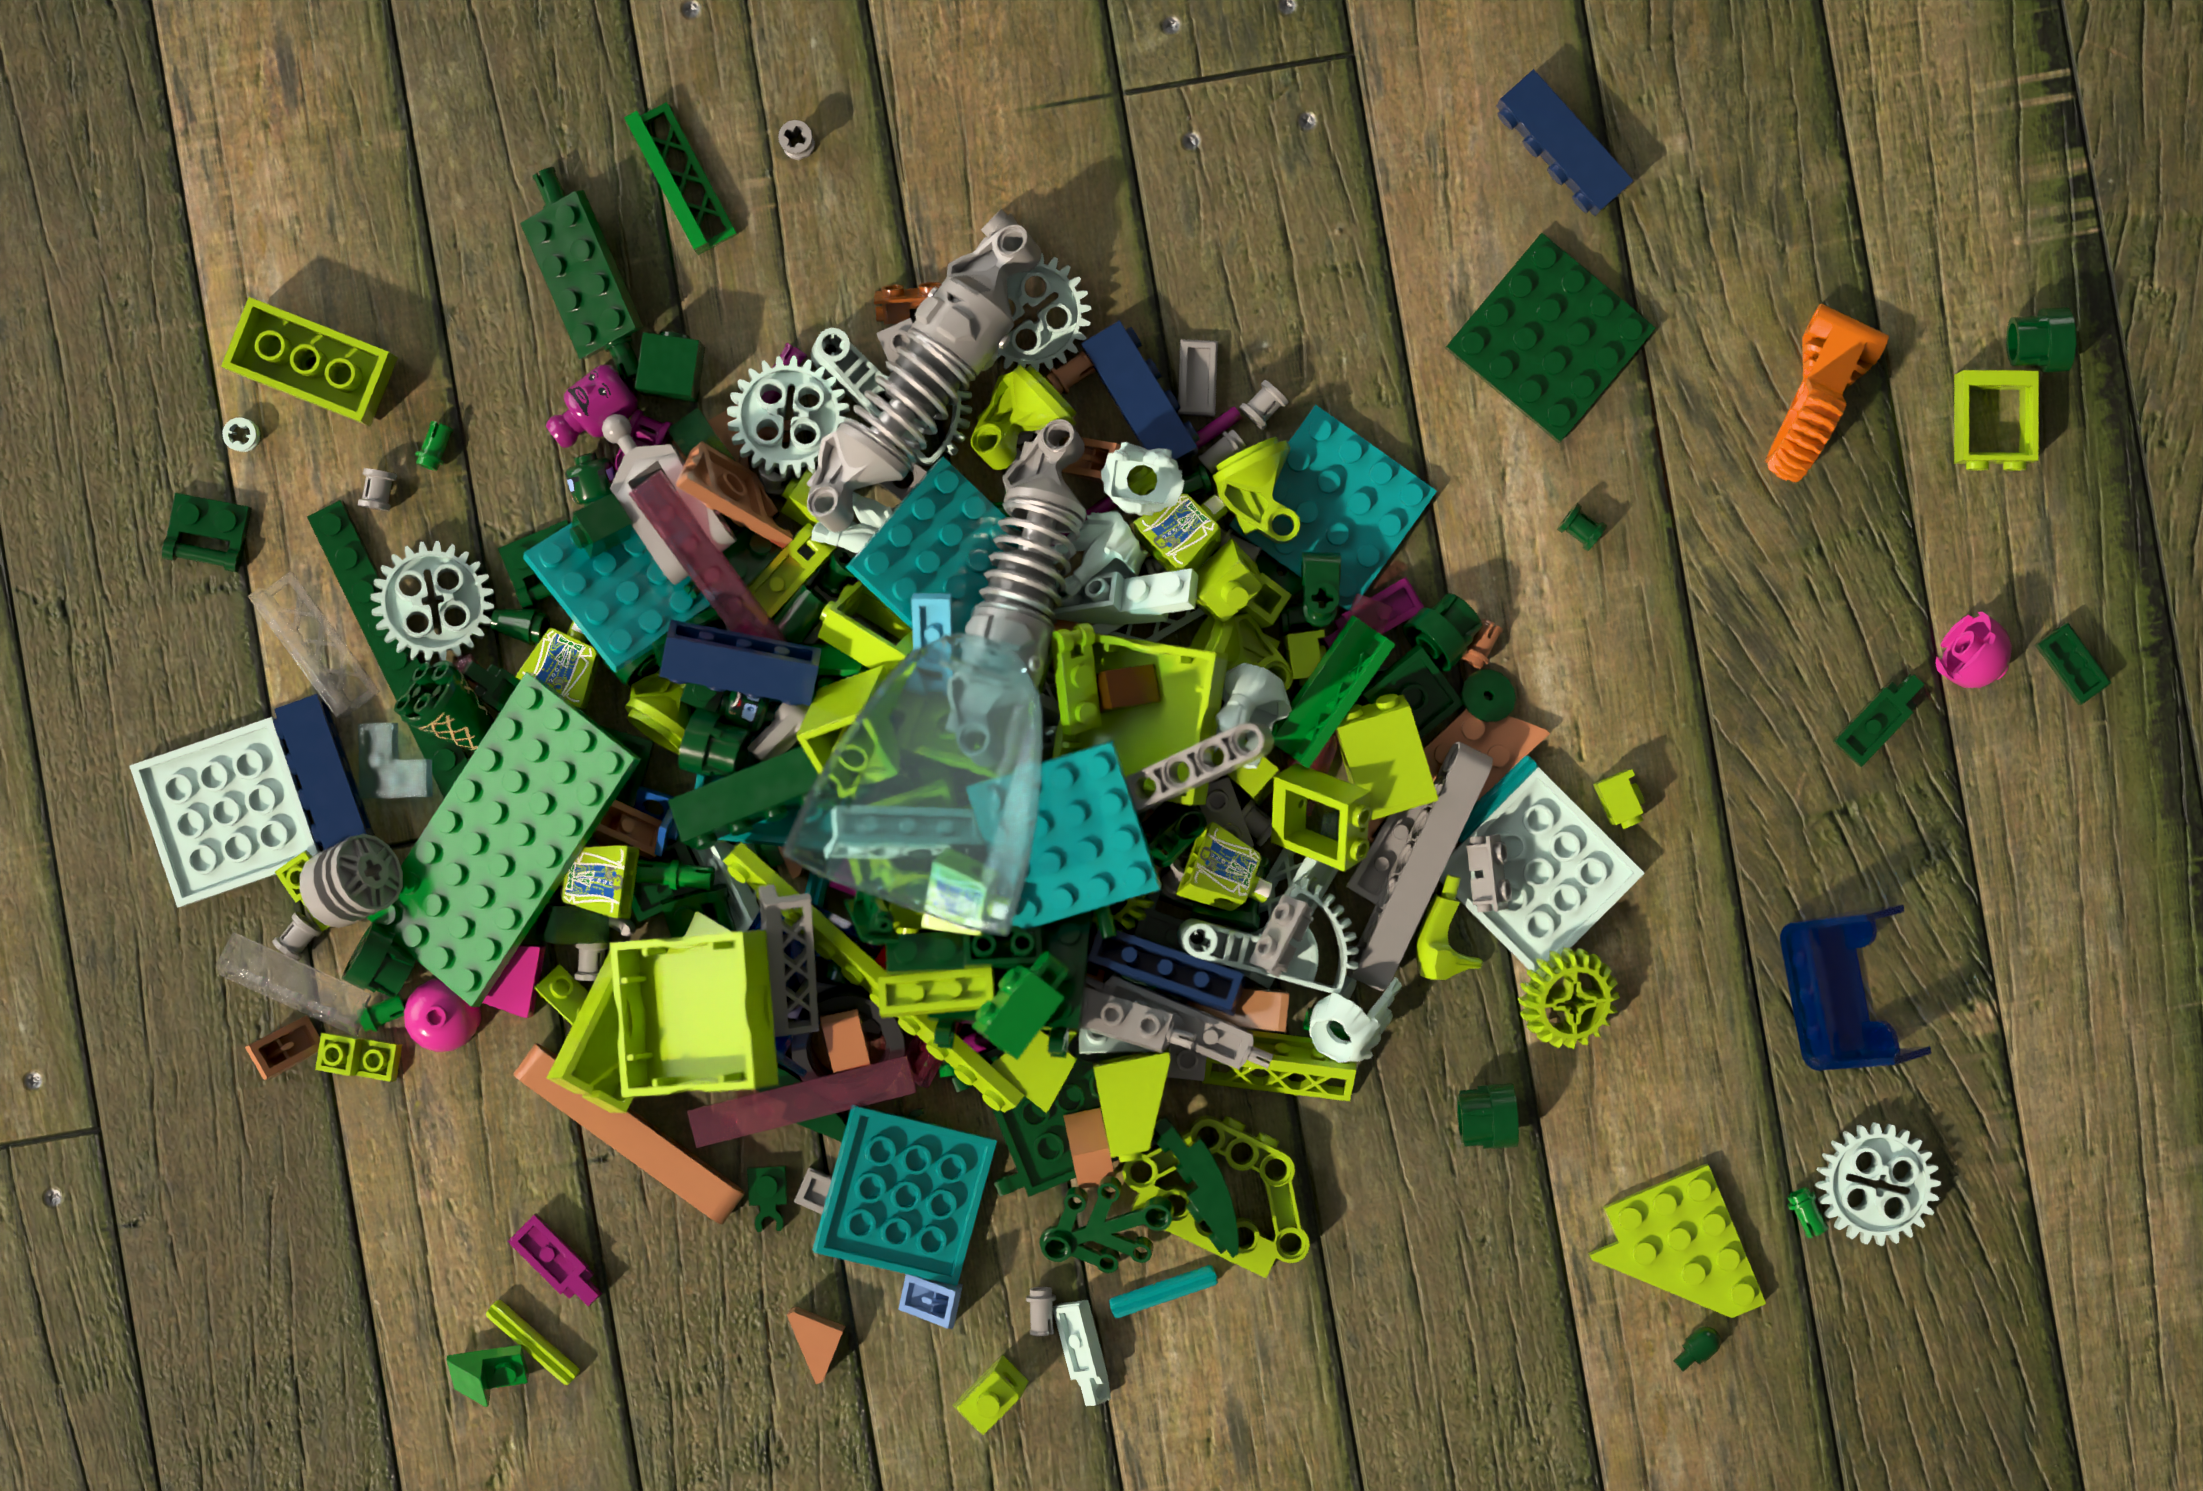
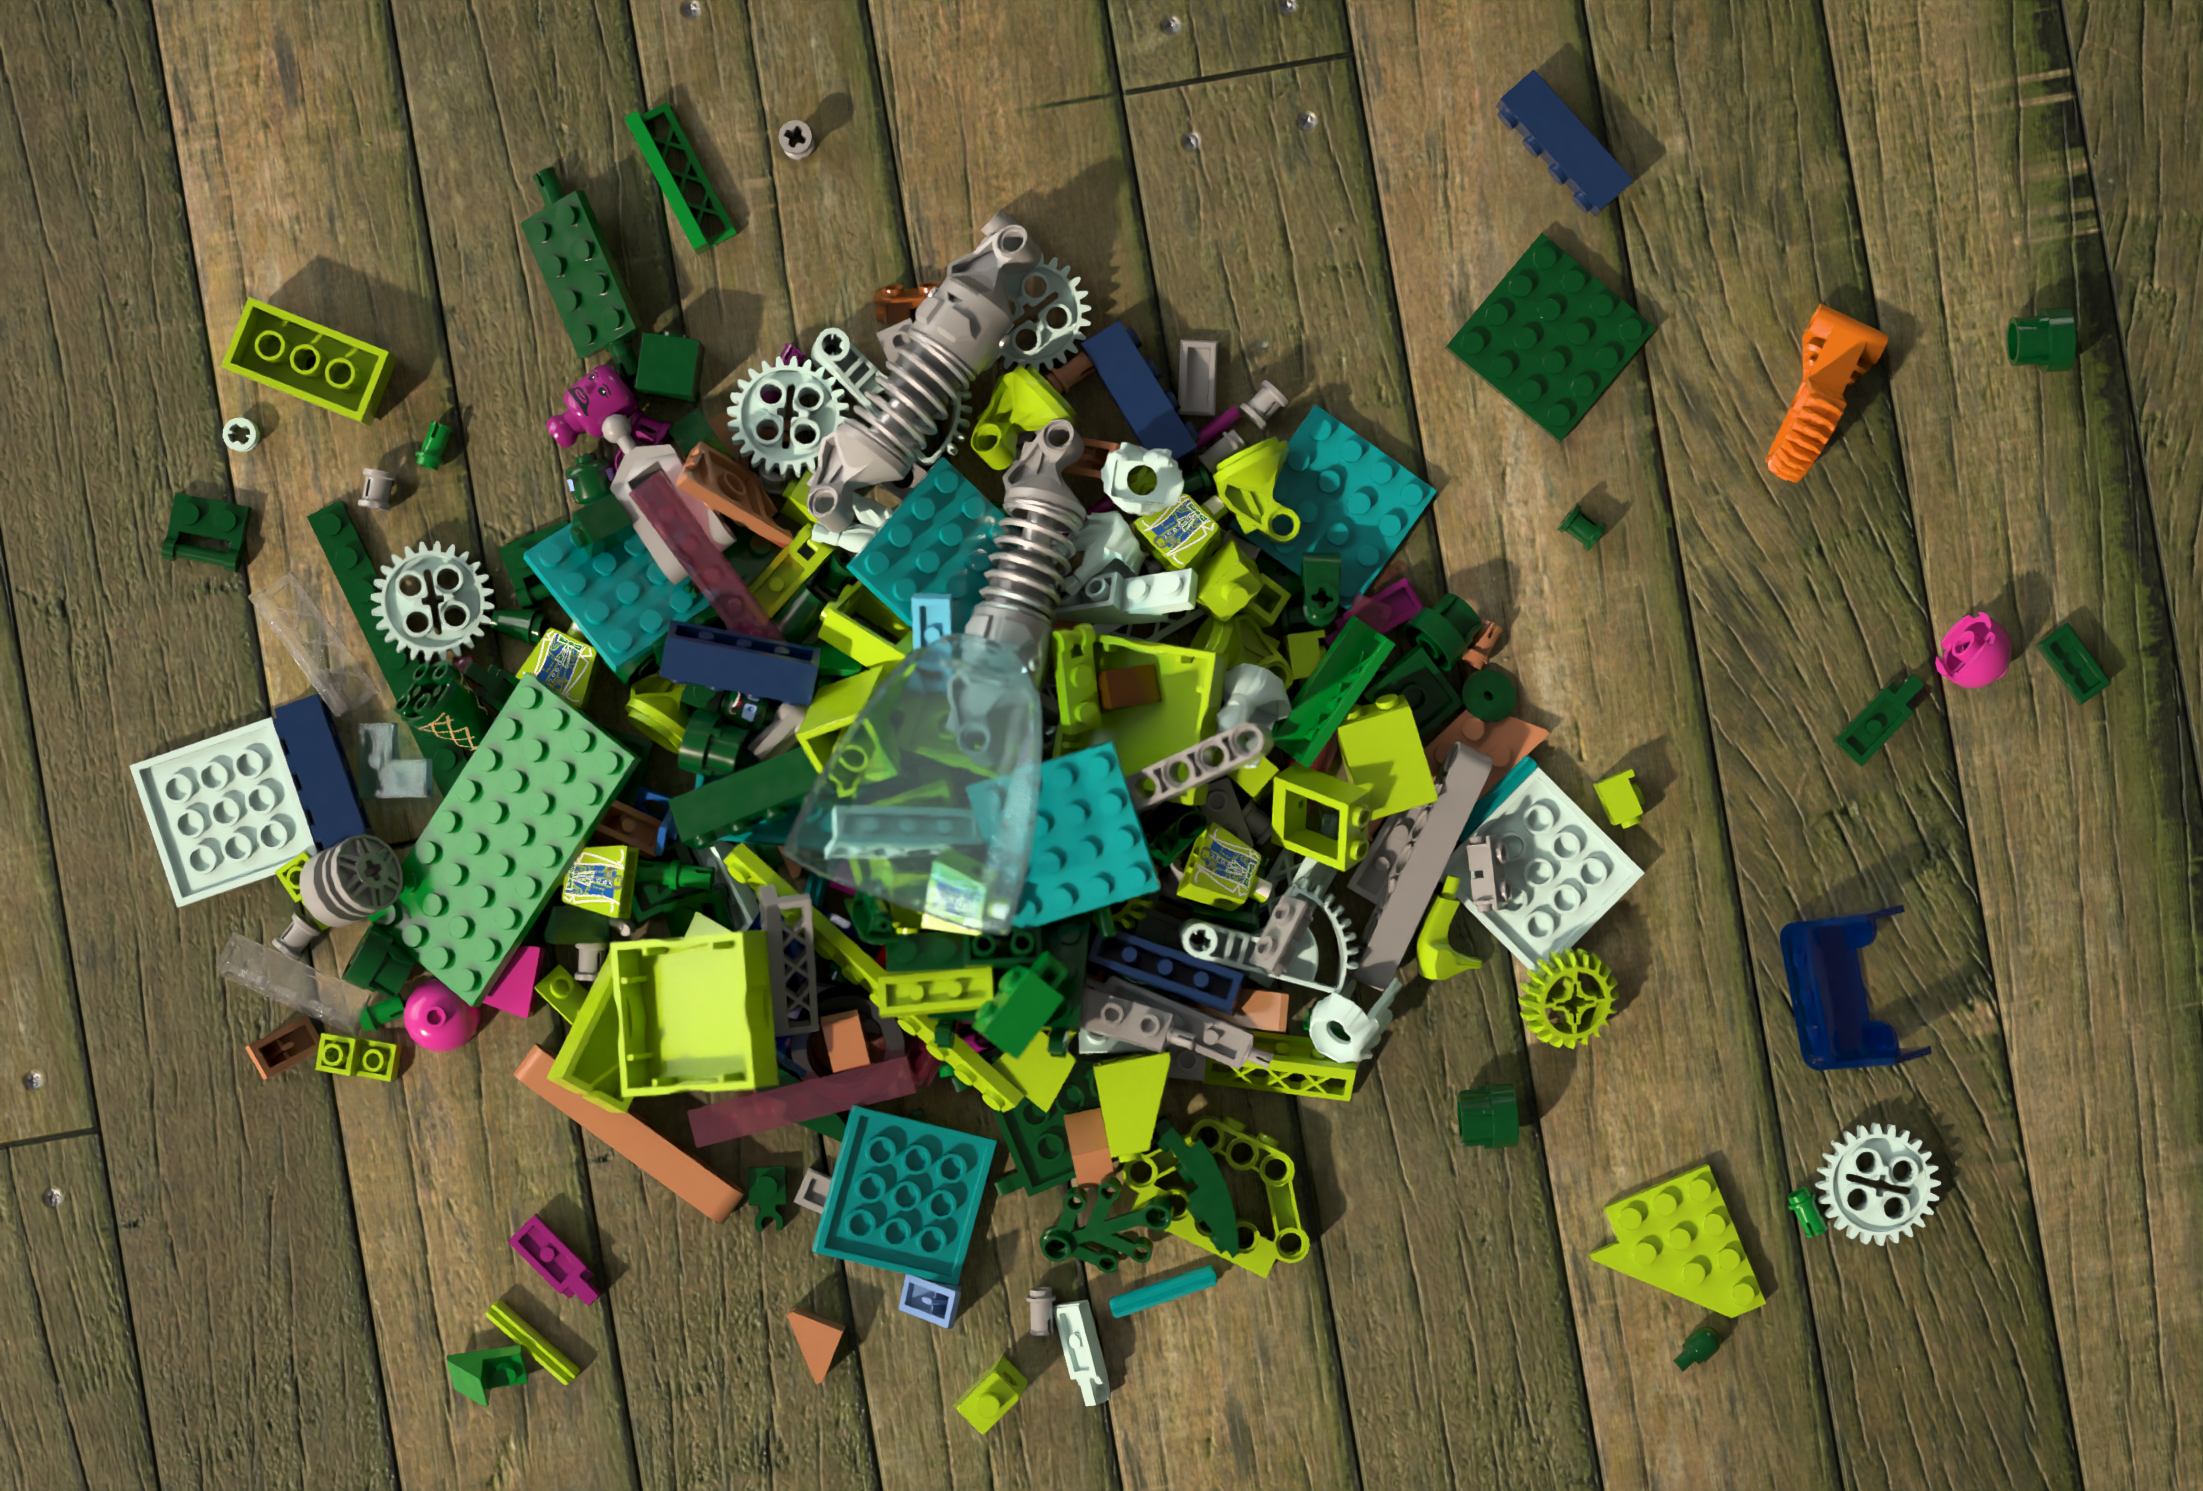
(2028, 385): lime window -> none

